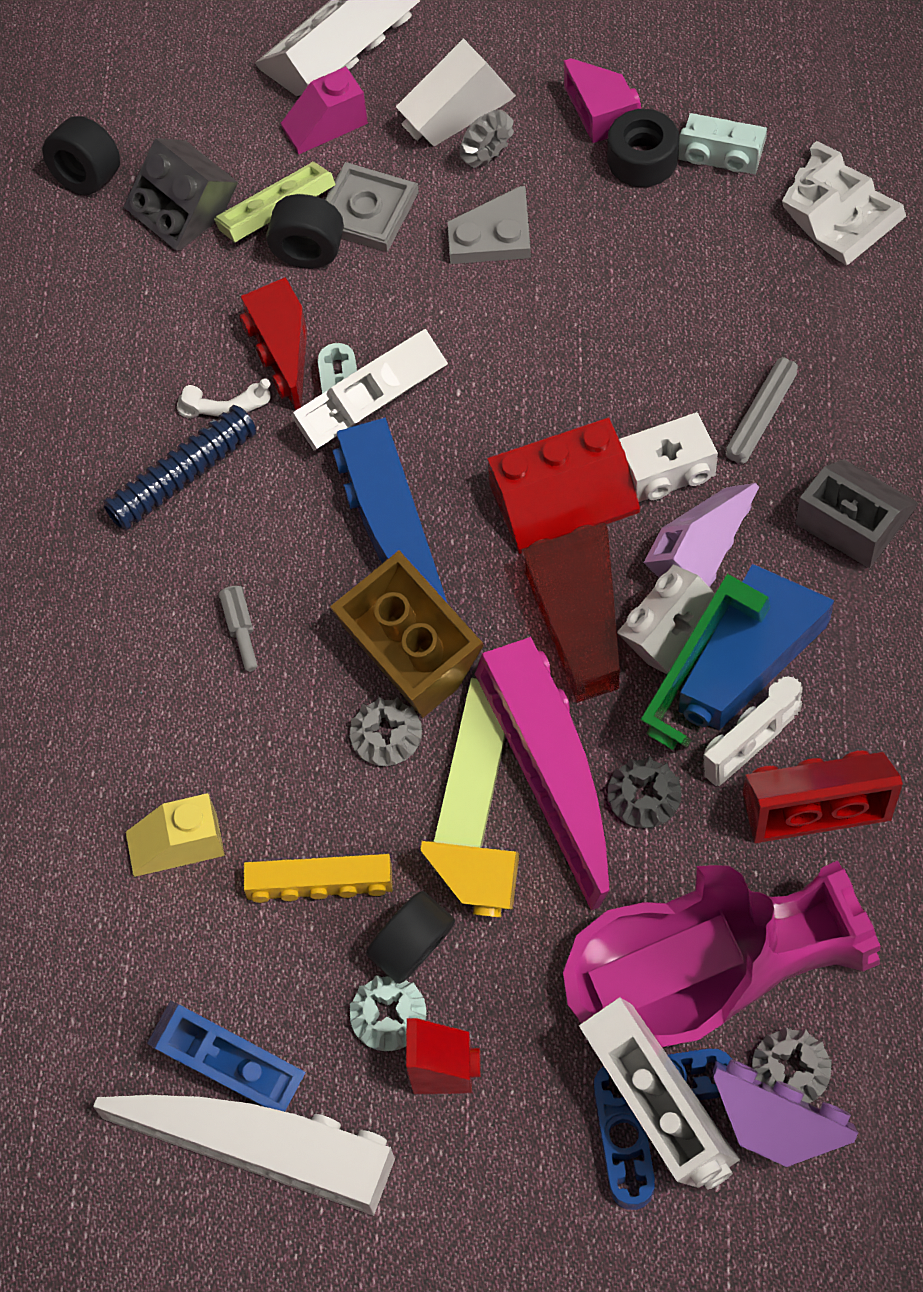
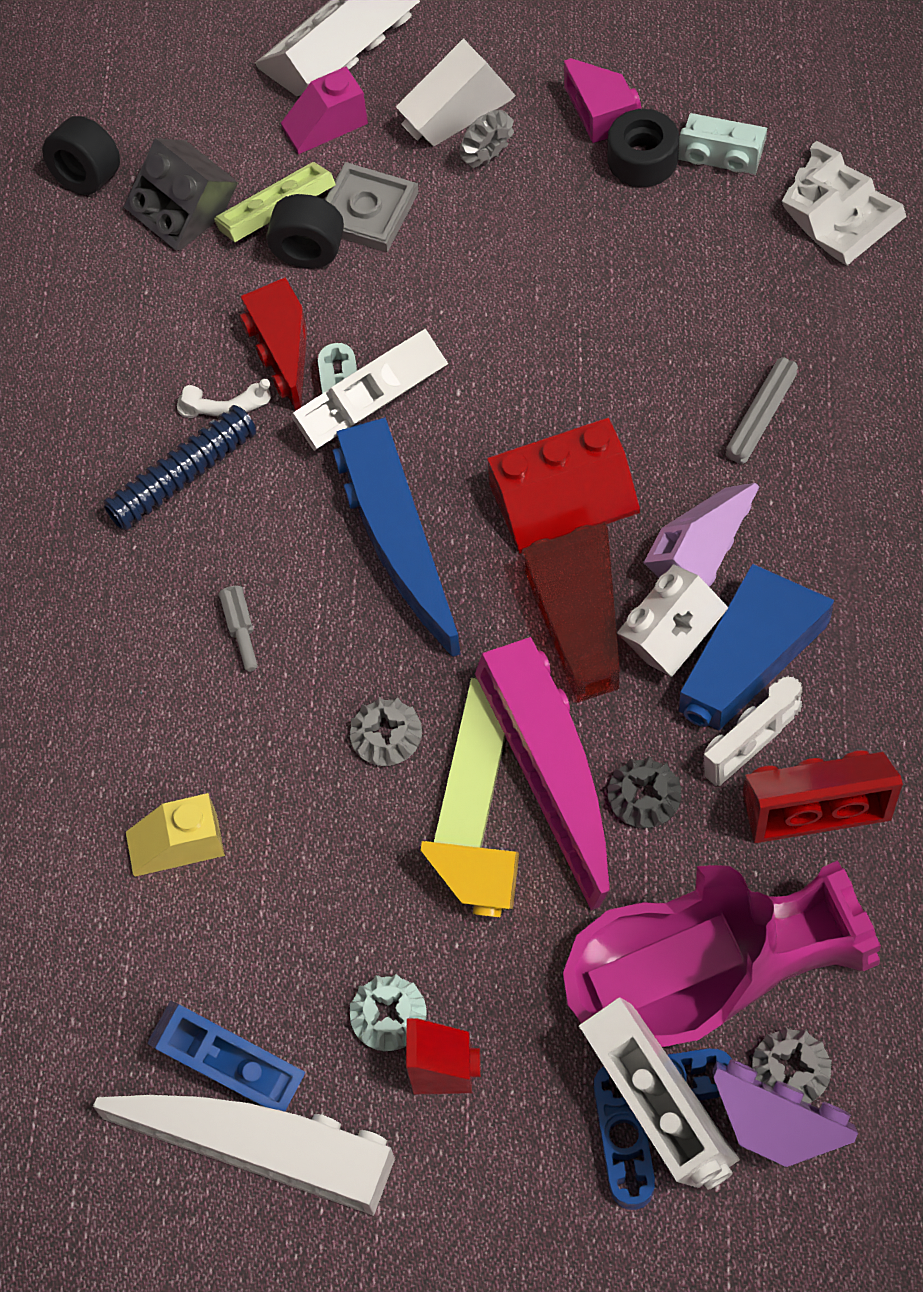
(318, 877): yellow piece -> none
(409, 632): pearl gold slope -> none
(410, 937): black tyre -> none
(492, 231): light grey wing -> none
(670, 457): white brick -> none
(730, 592): green panel -> none
(853, 511): flat silver slope -> none

